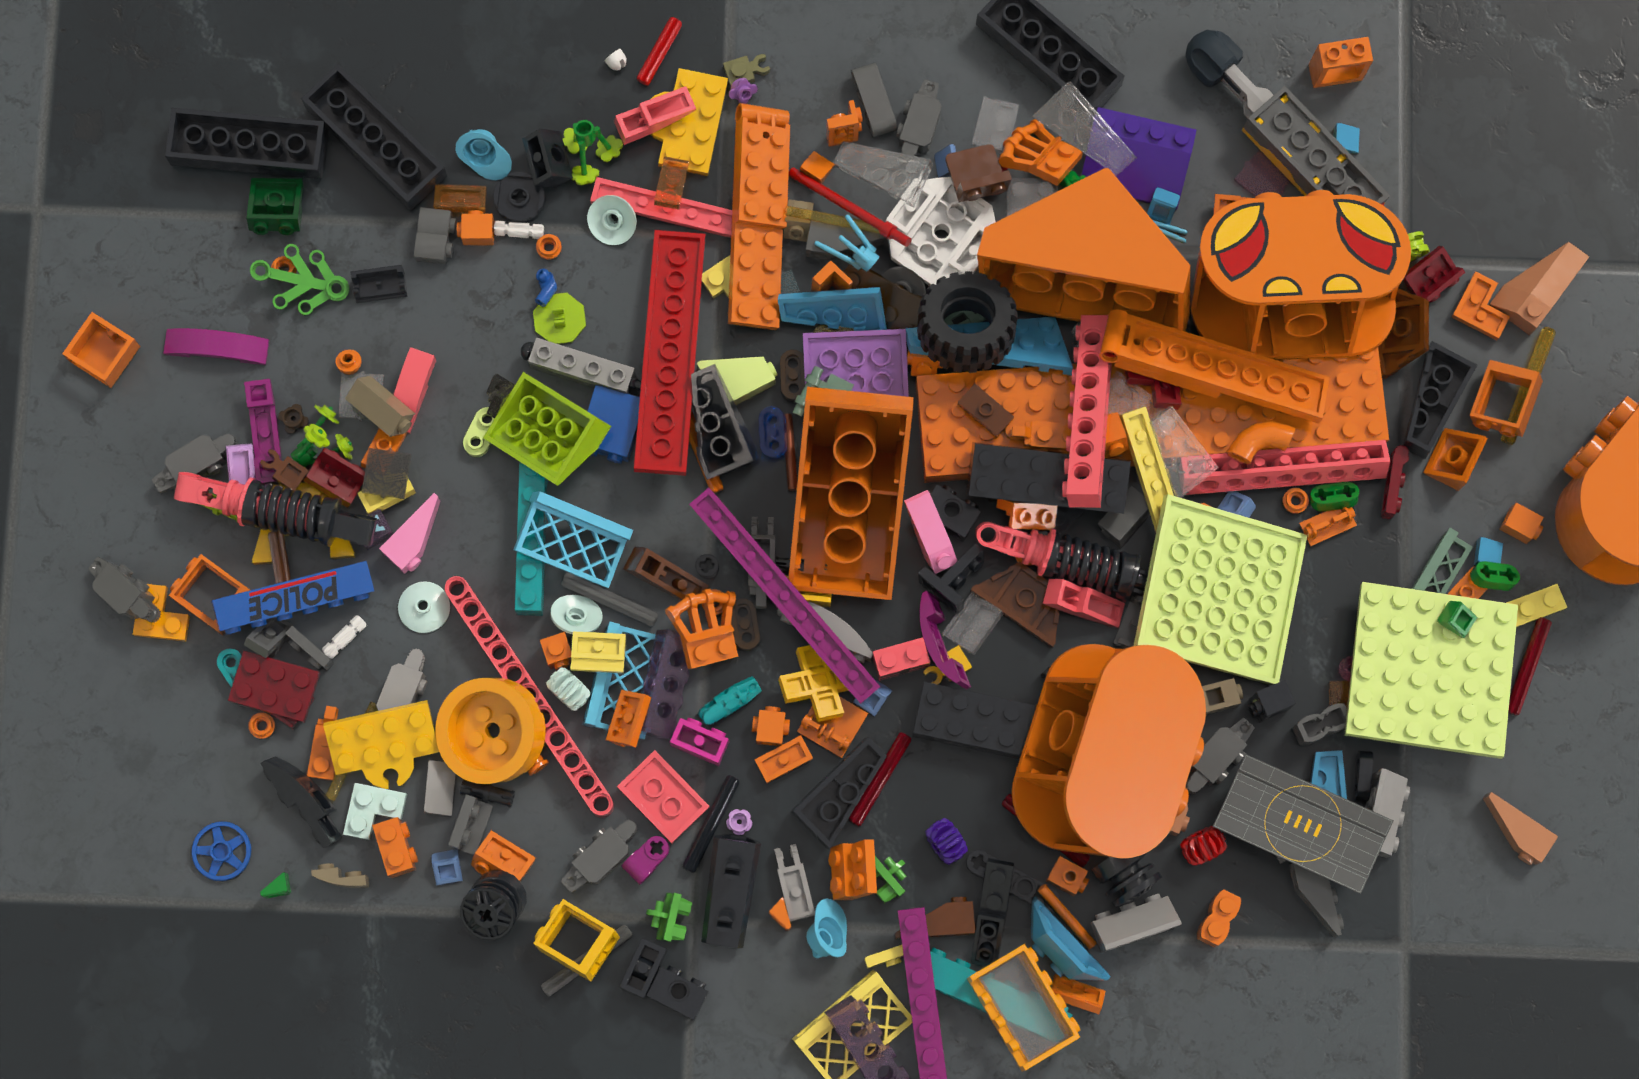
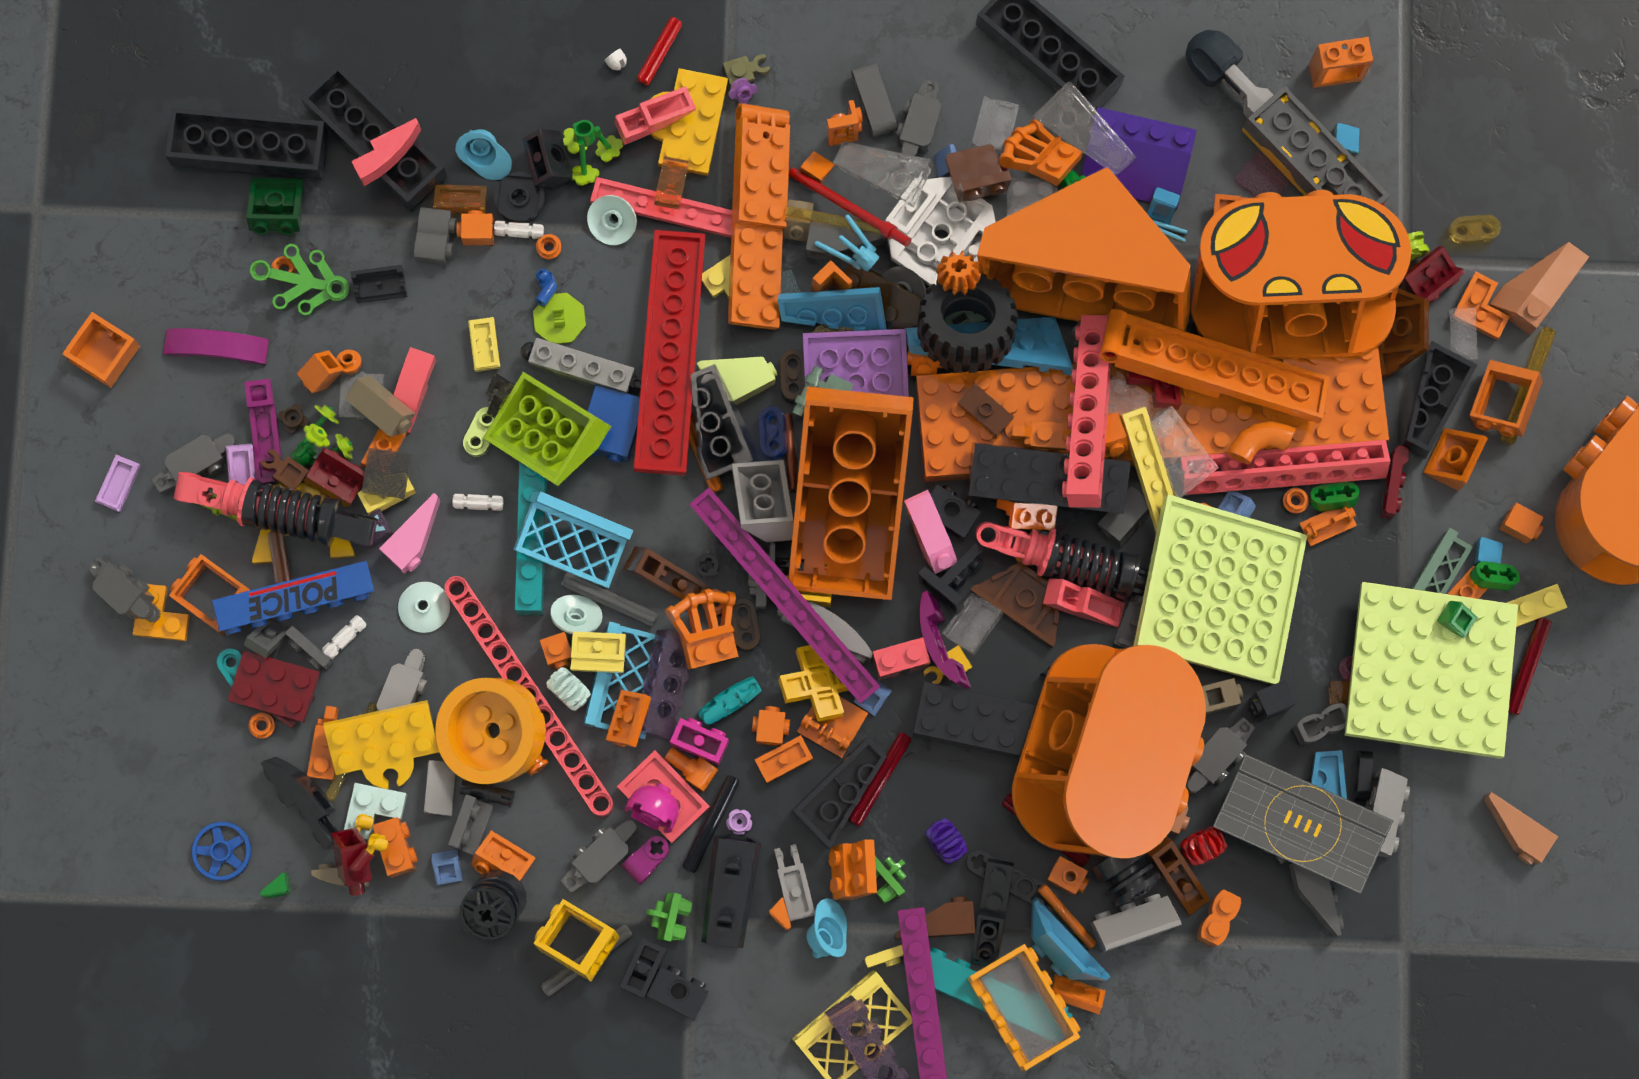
(118, 483): none -> lavender tile
(320, 371): none -> orange brick
(354, 856): none -> dark red torso
(386, 151): none -> coral slope
(478, 502): none -> white axle
(484, 344): none -> light yellow plate
(654, 807): none -> dark pink cylinder
(696, 771): none -> orange pin
(764, 499): none -> light grey slope
(958, 273): none -> orange gear
(1177, 875): none -> reddish brown slope
(1463, 332): none -> clear plate
(1473, 228): none -> clear yellow plate

